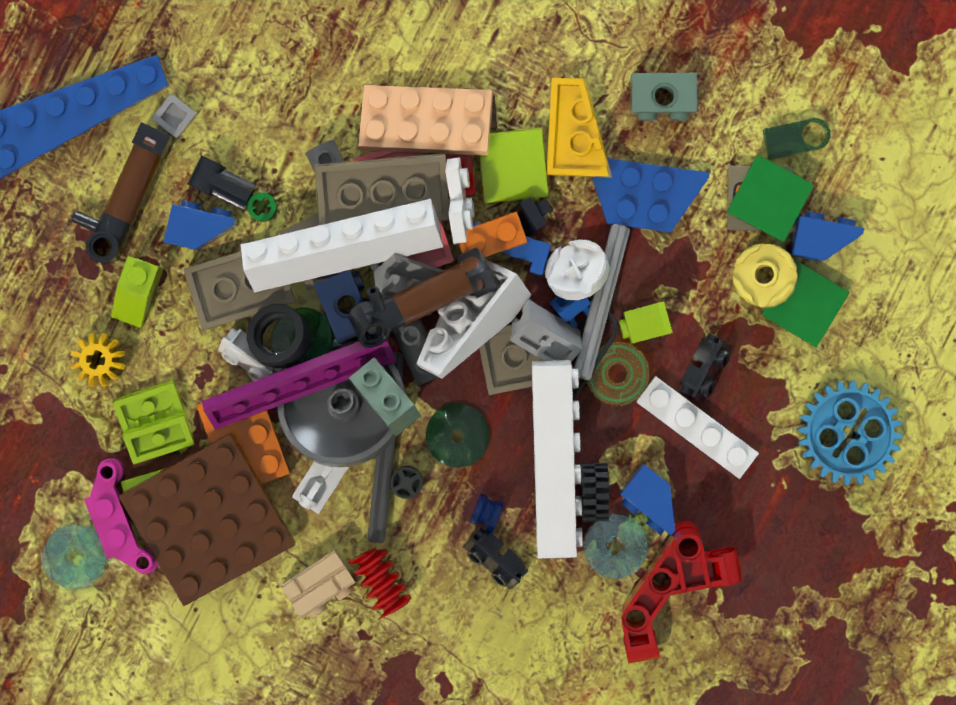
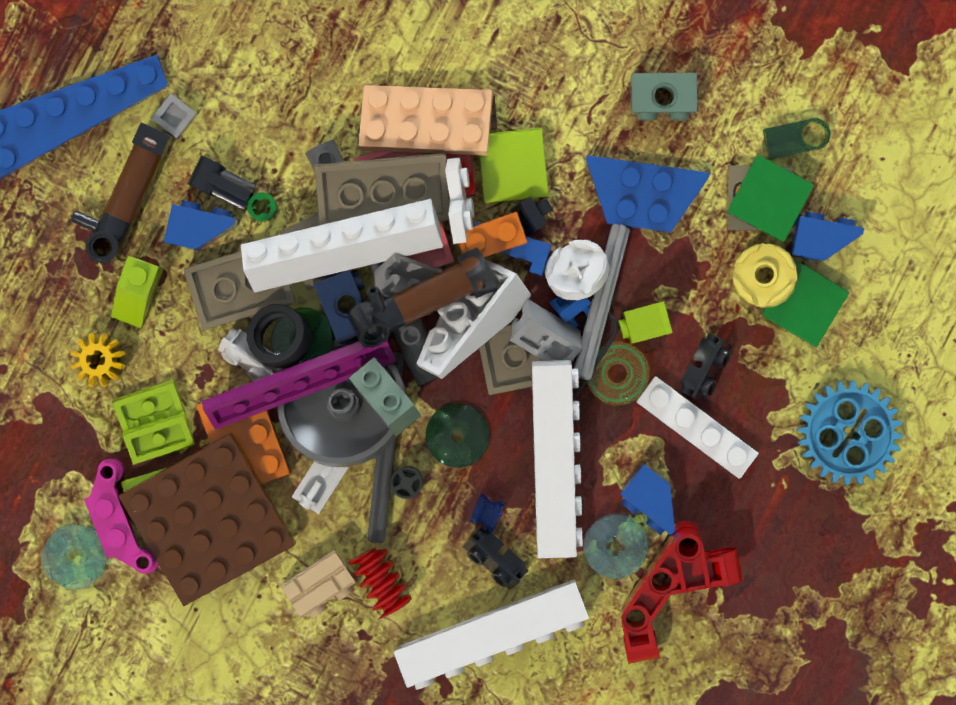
(490, 634): none -> white brick
(574, 133): yellow wing -> none
(595, 492): black tyre -> none

